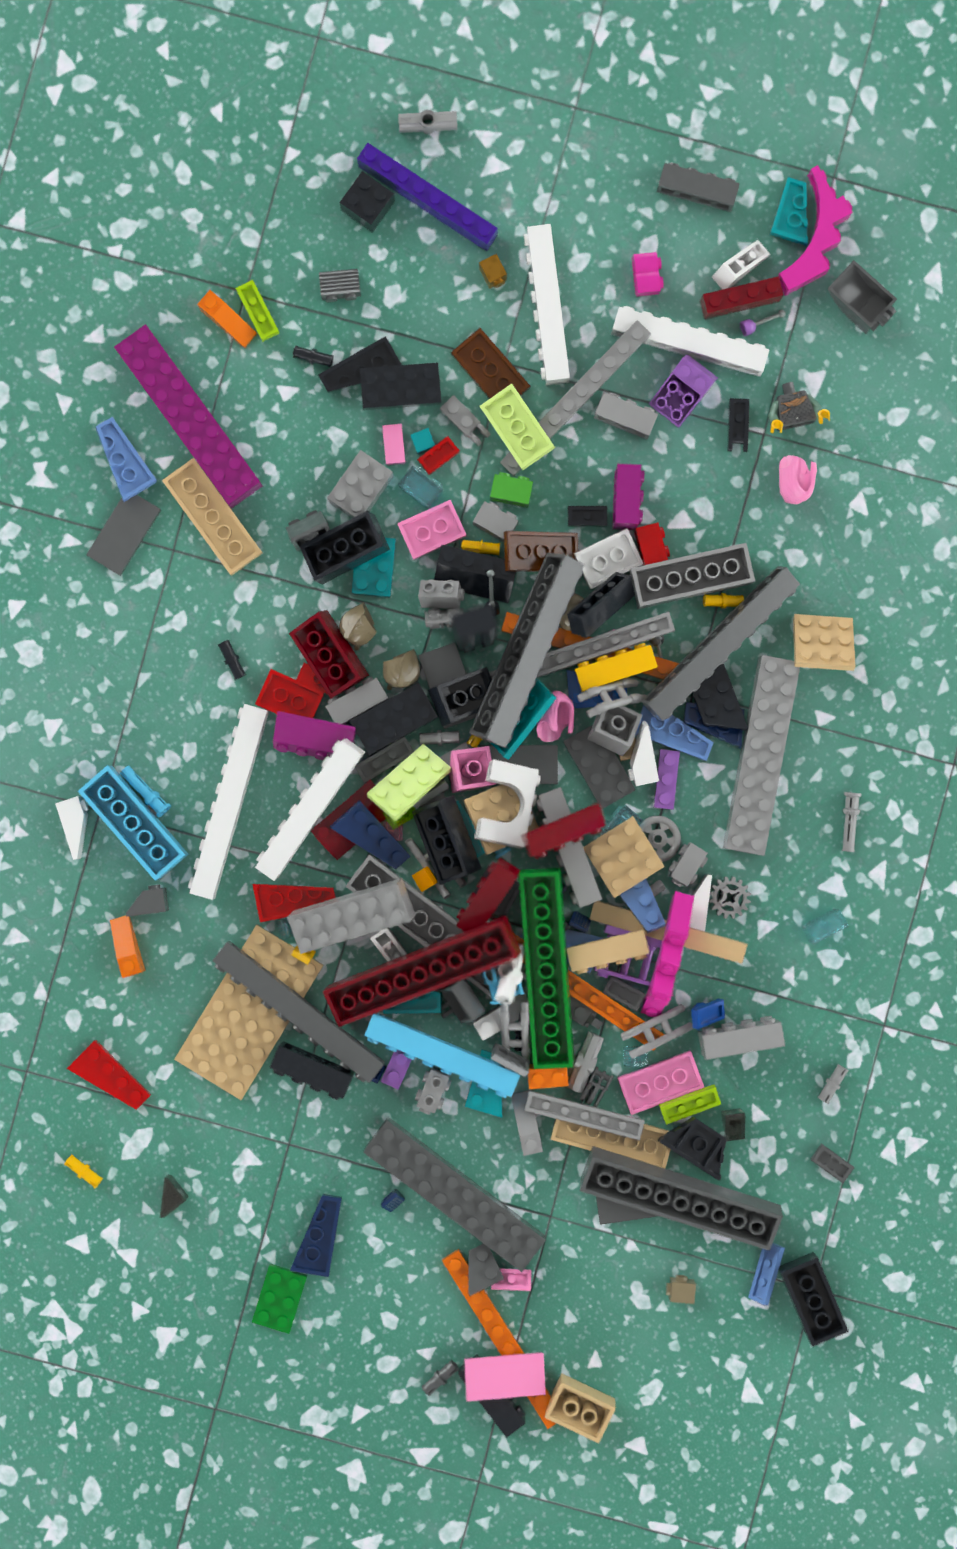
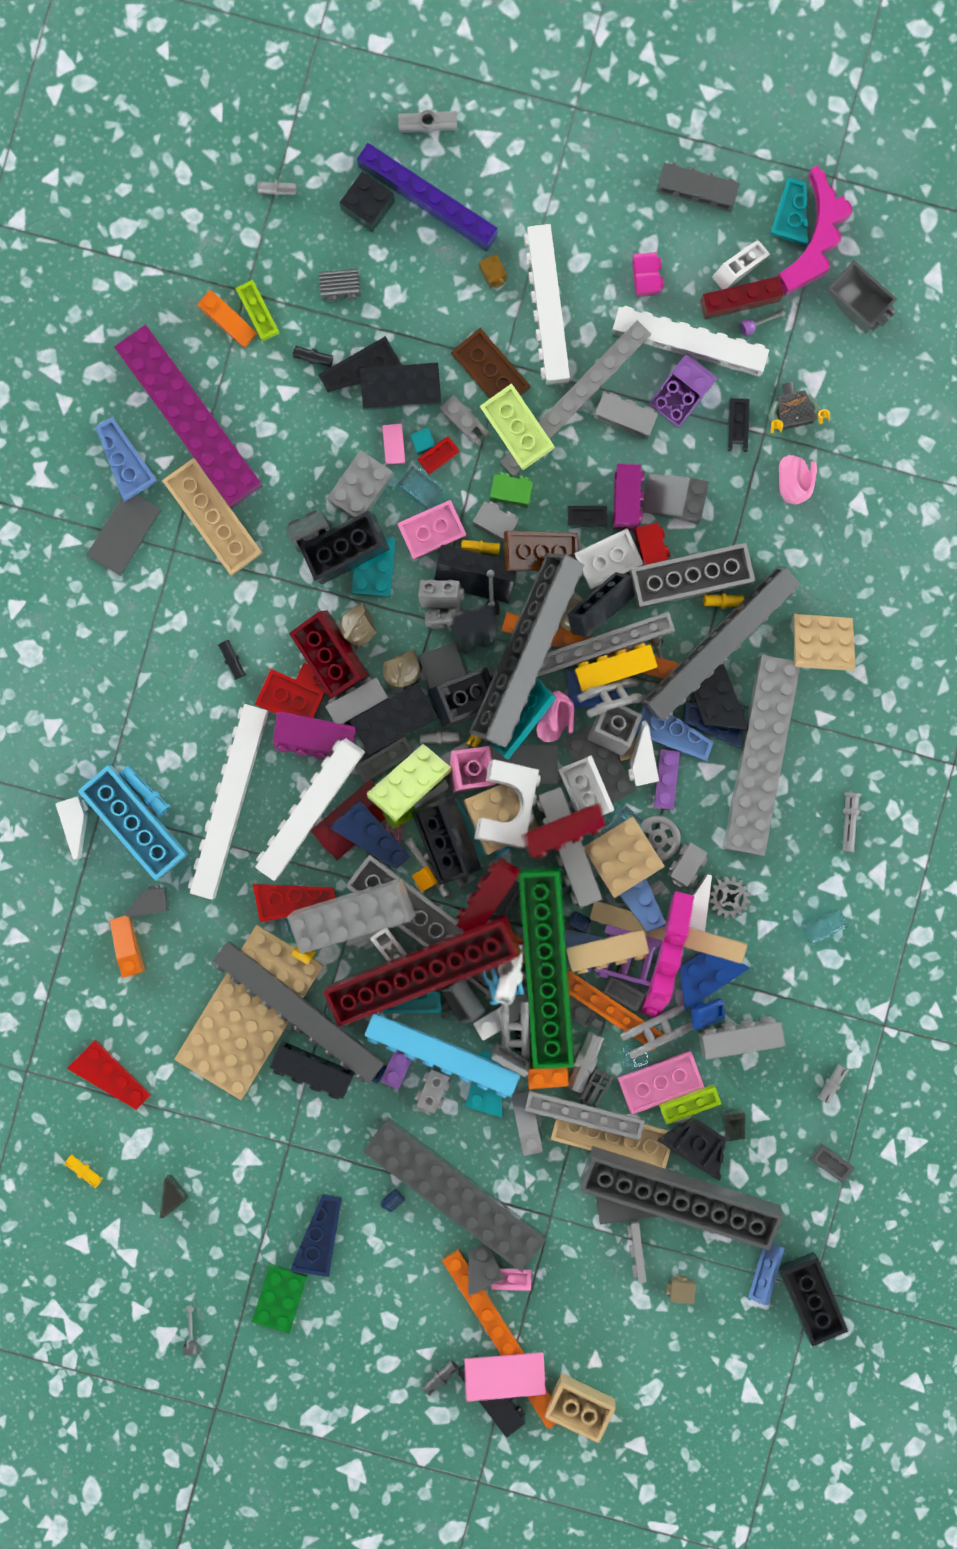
(191, 1346): none -> hinge
(277, 188): none -> light grey axle
(585, 785): none -> white plate
(636, 1251): none -> light grey plate
(675, 497): none -> dark grey slope
(705, 975): none -> blue wing

